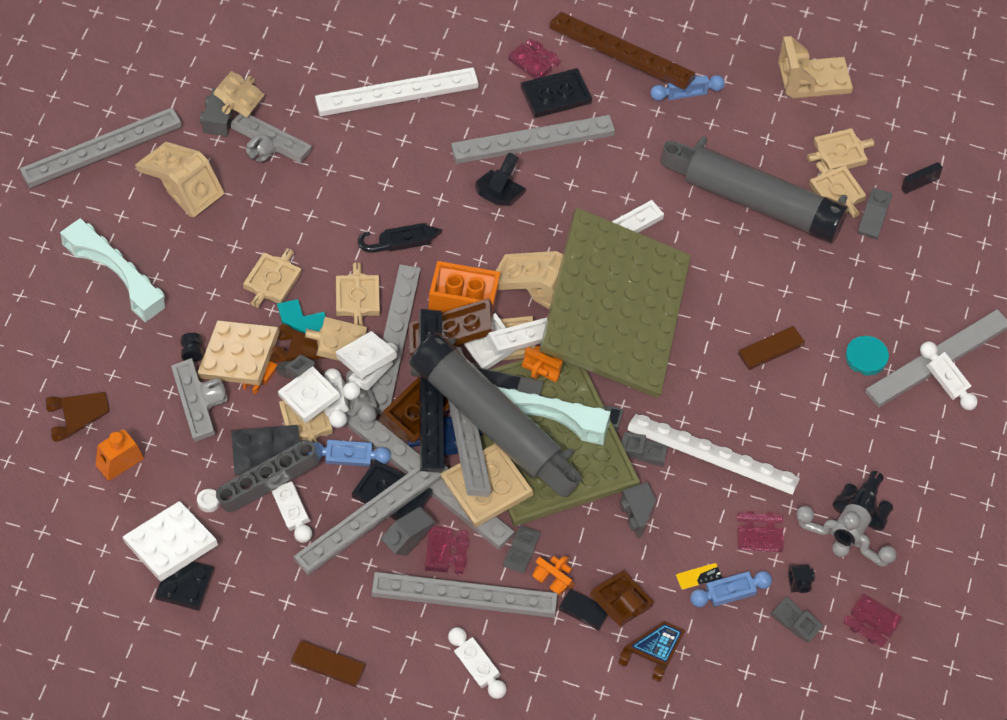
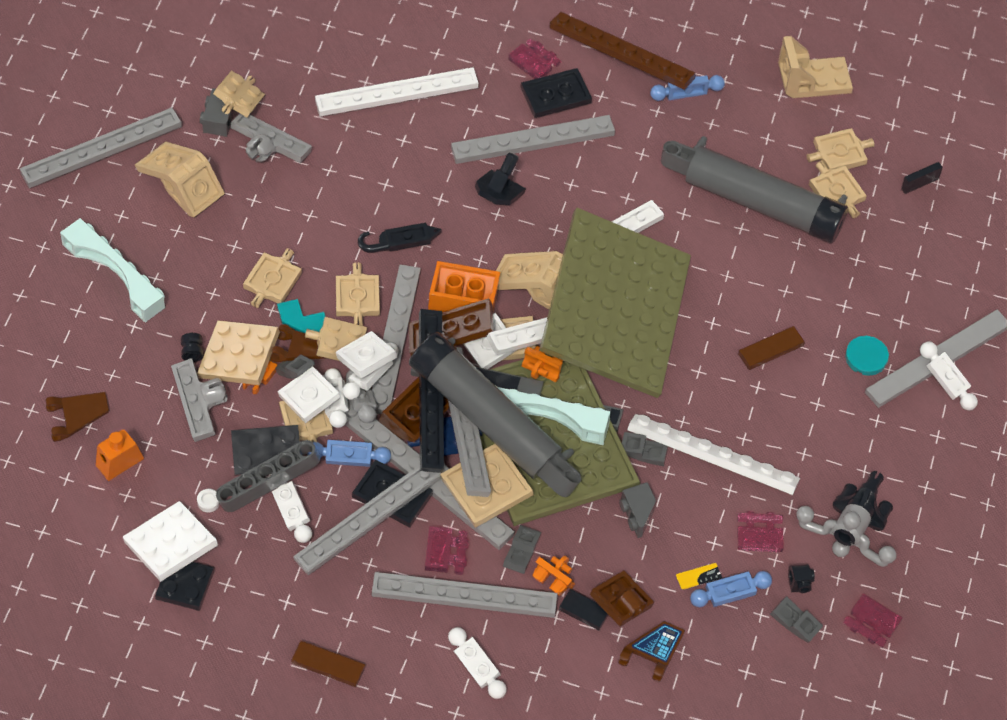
(408, 531): dark grey slope -> none
(875, 213): dark grey slope -> none

